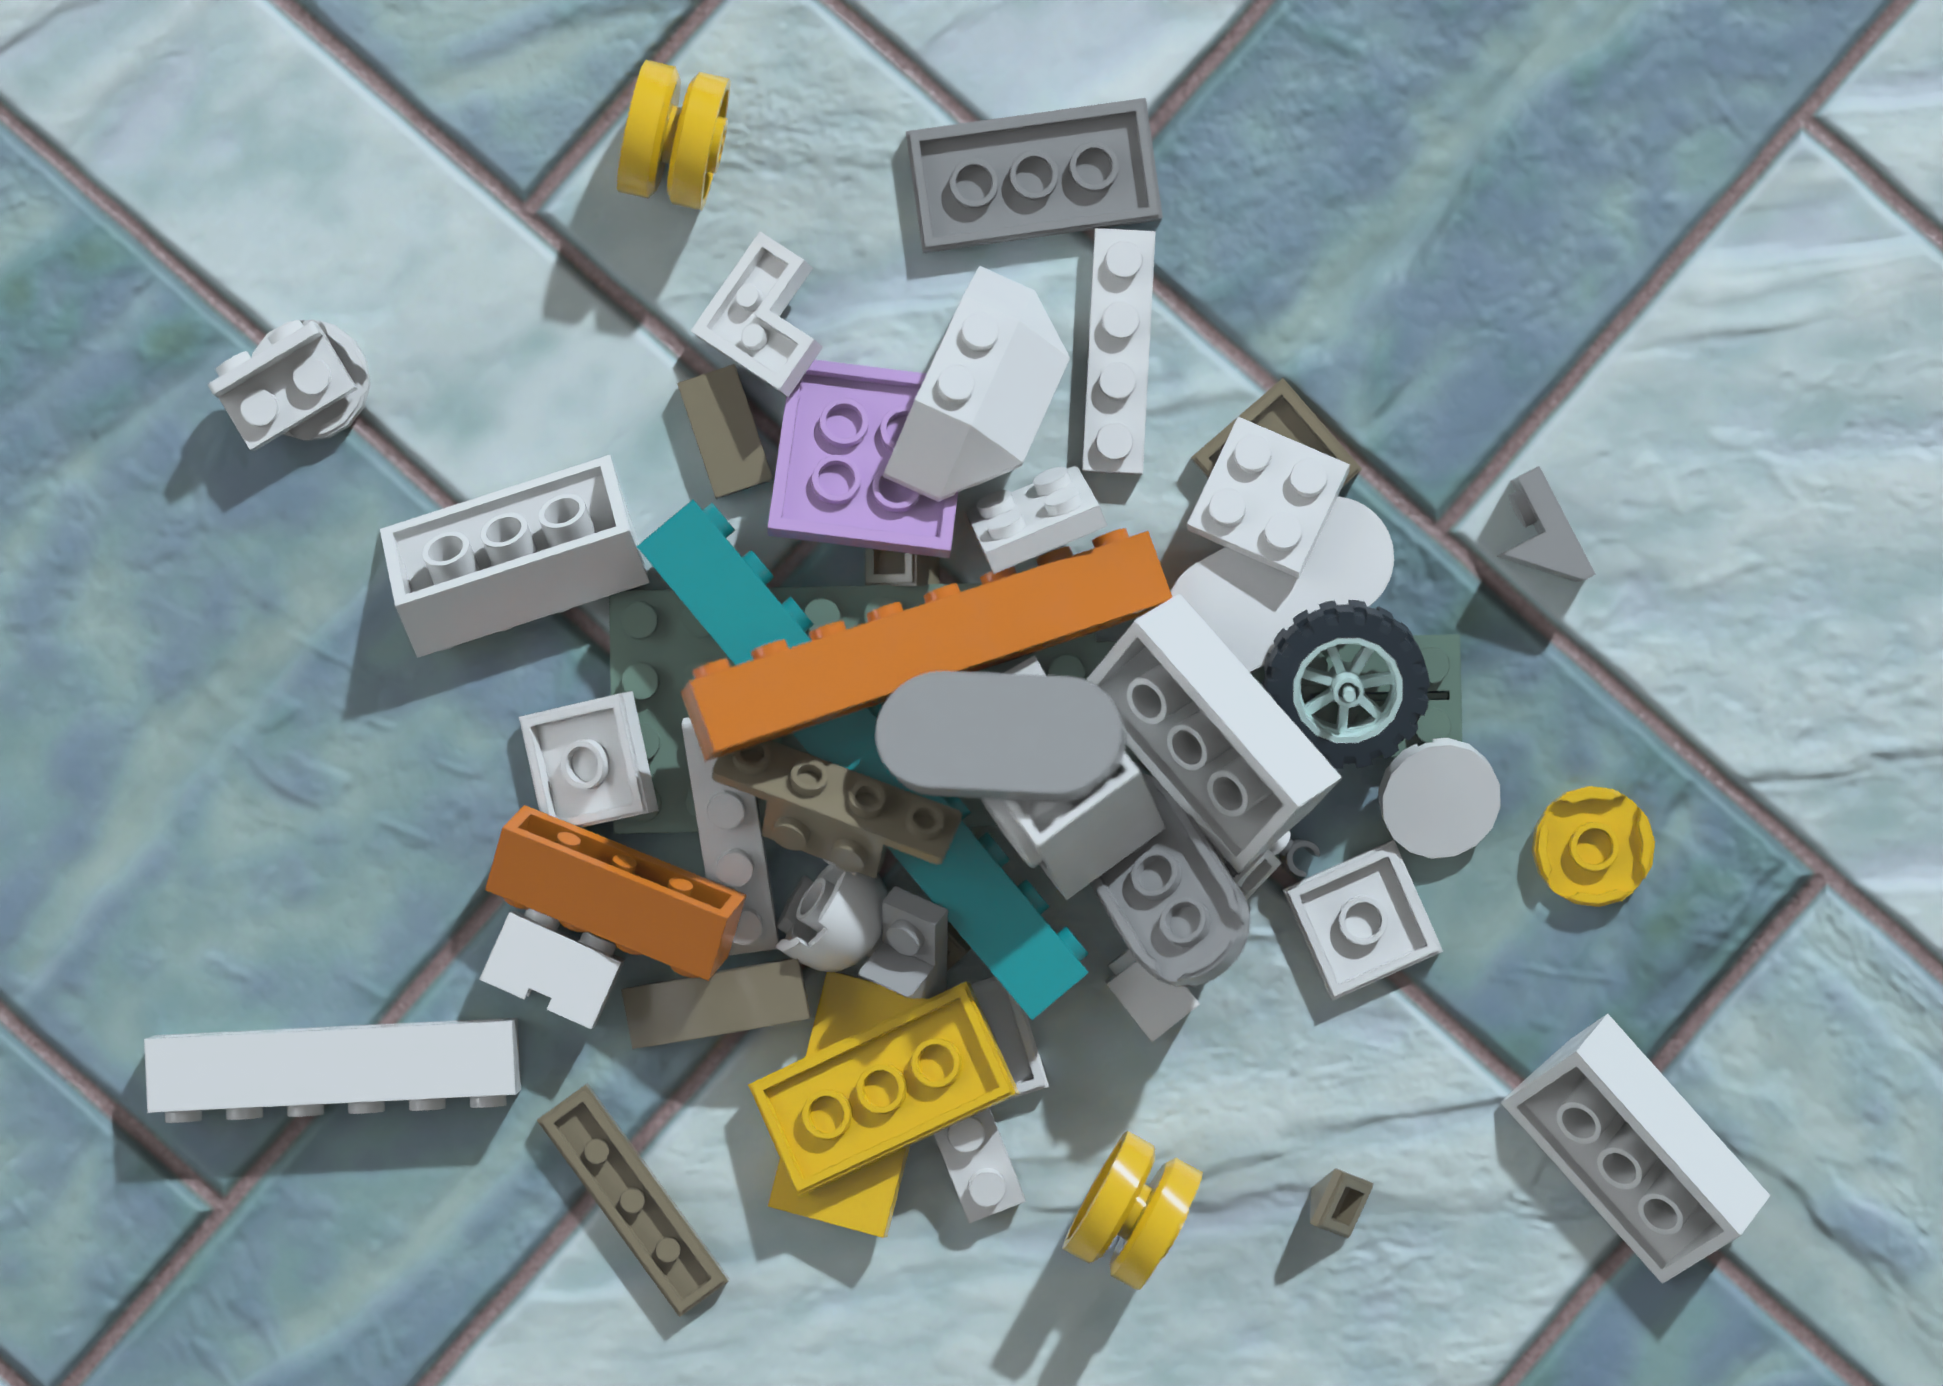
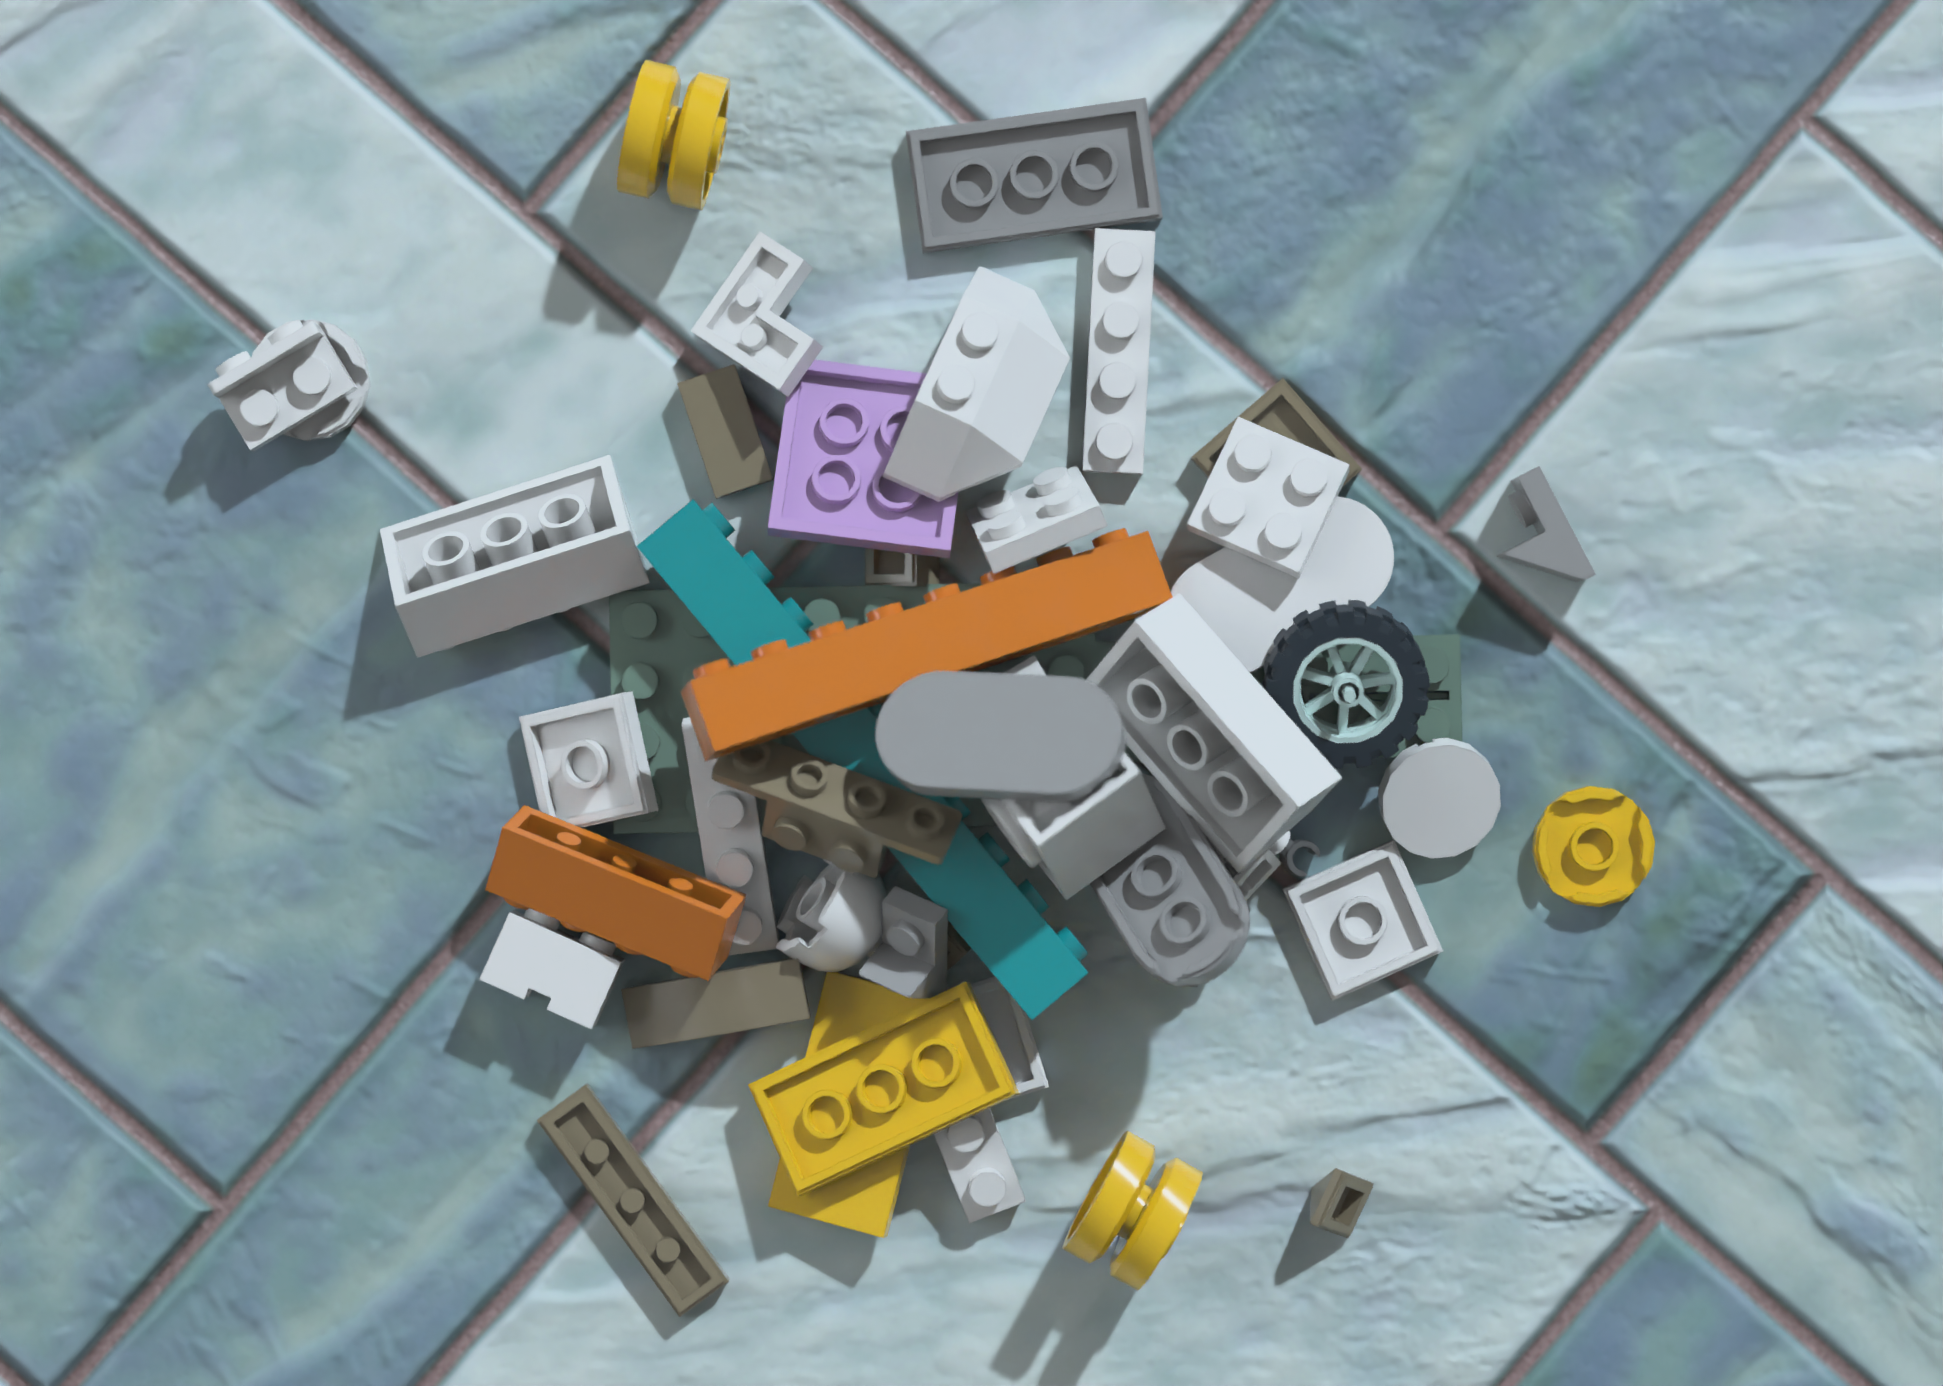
(331, 1067): white brick -> none
(1148, 1000): white brick -> none
(1636, 1150): white slope -> none

